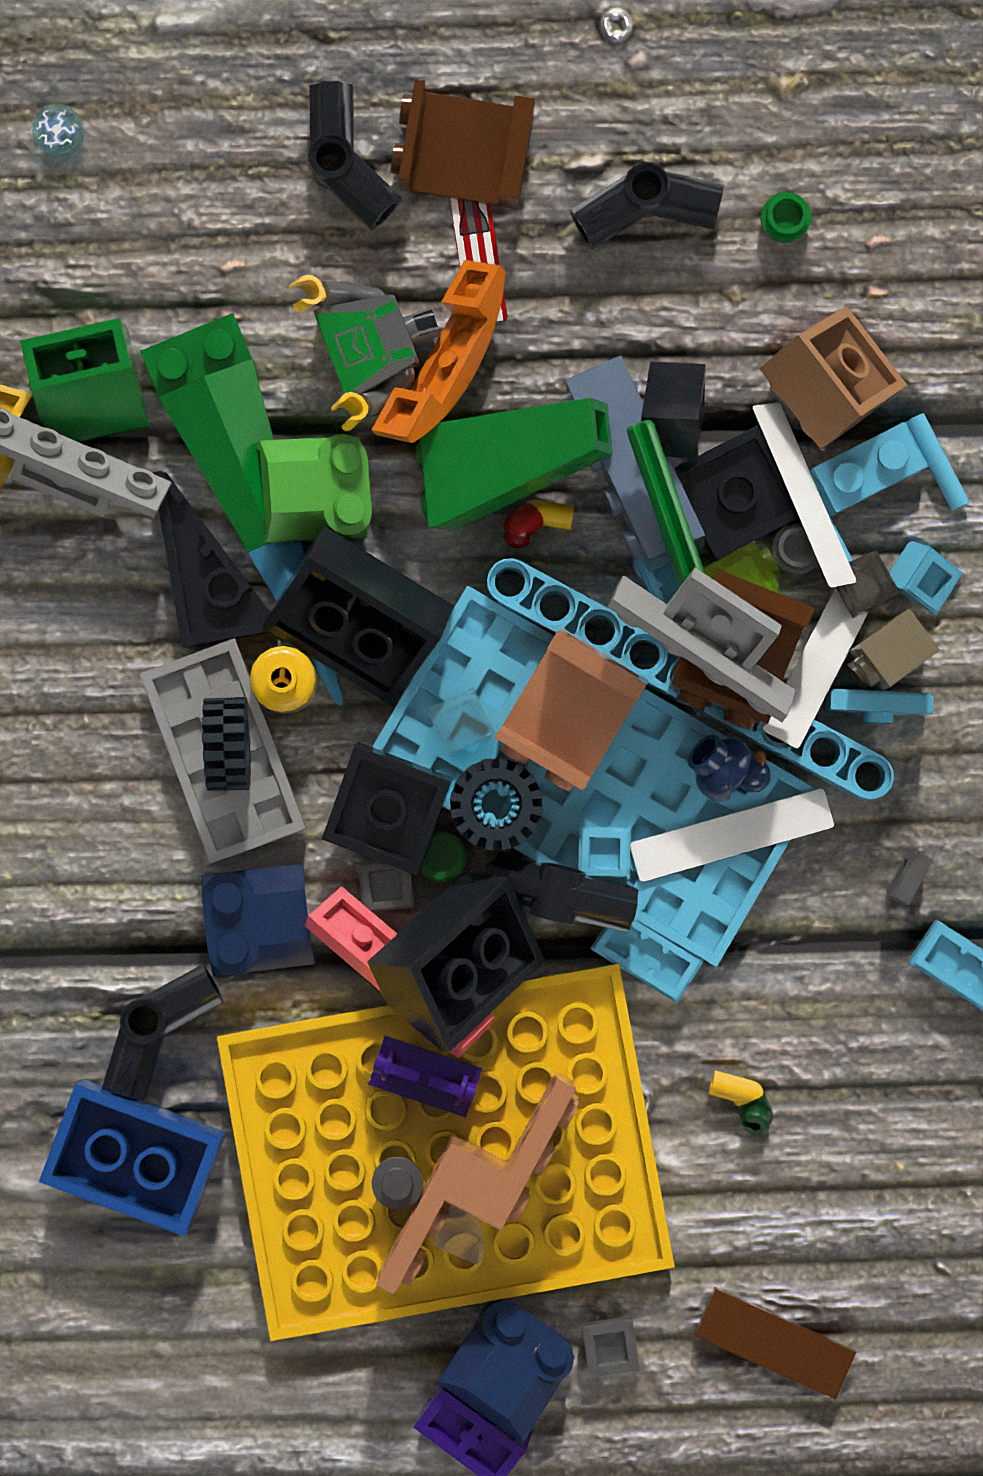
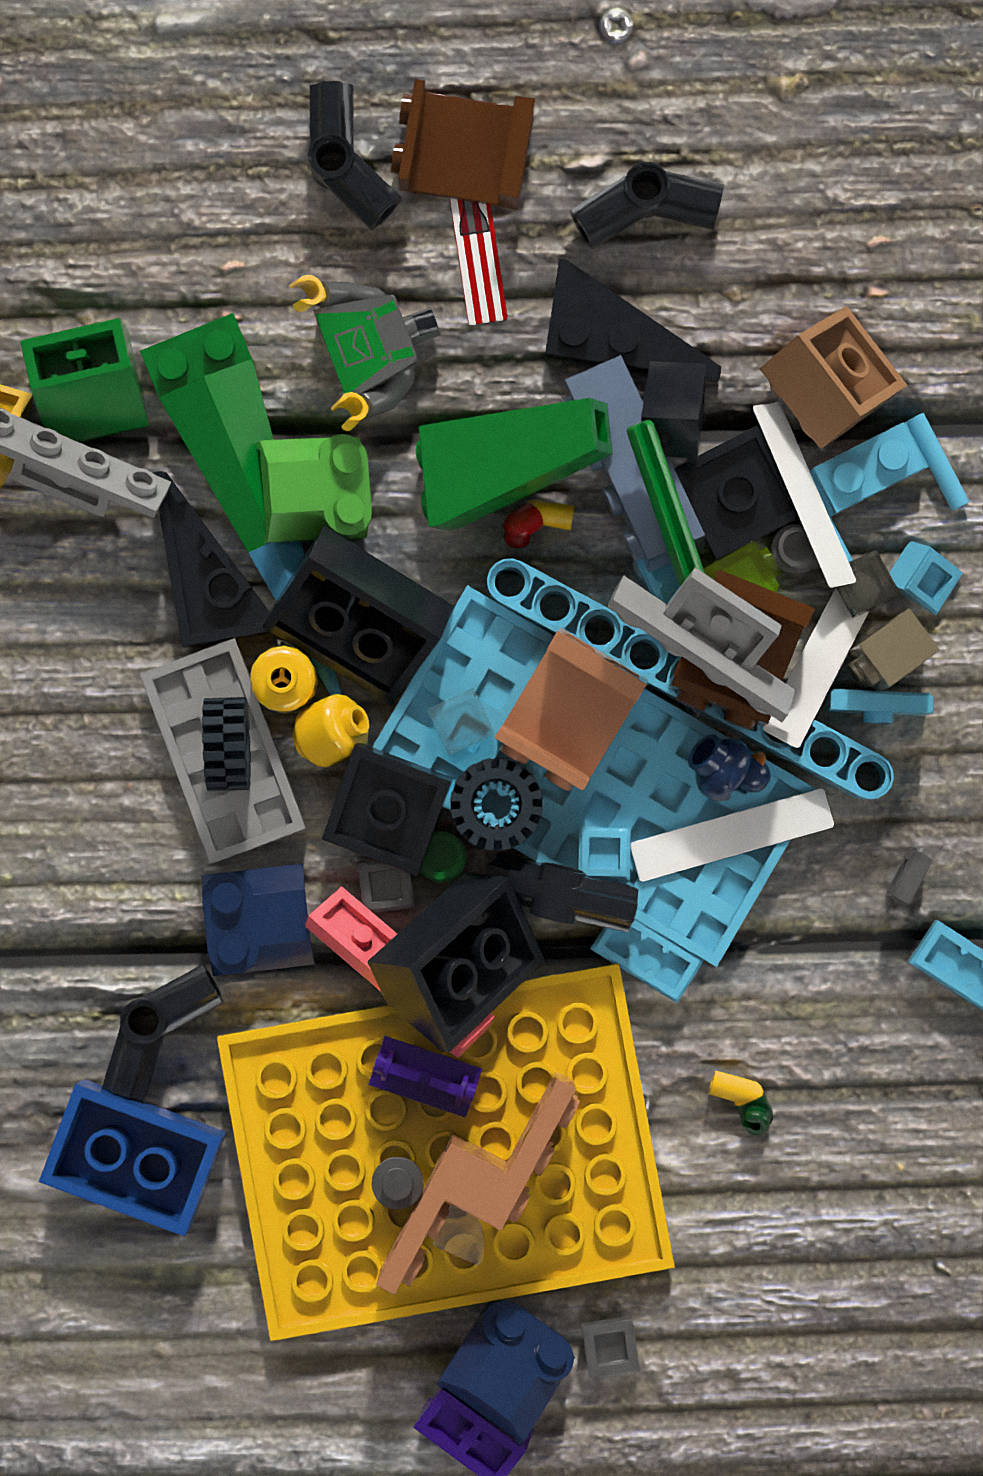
(58, 130): clear light blue tile -> none
(329, 730): none -> yellow head
(454, 360): orange slope -> none
(598, 325): none -> black wing
(775, 1342): reddish brown tile -> none
(785, 217): green plate -> none

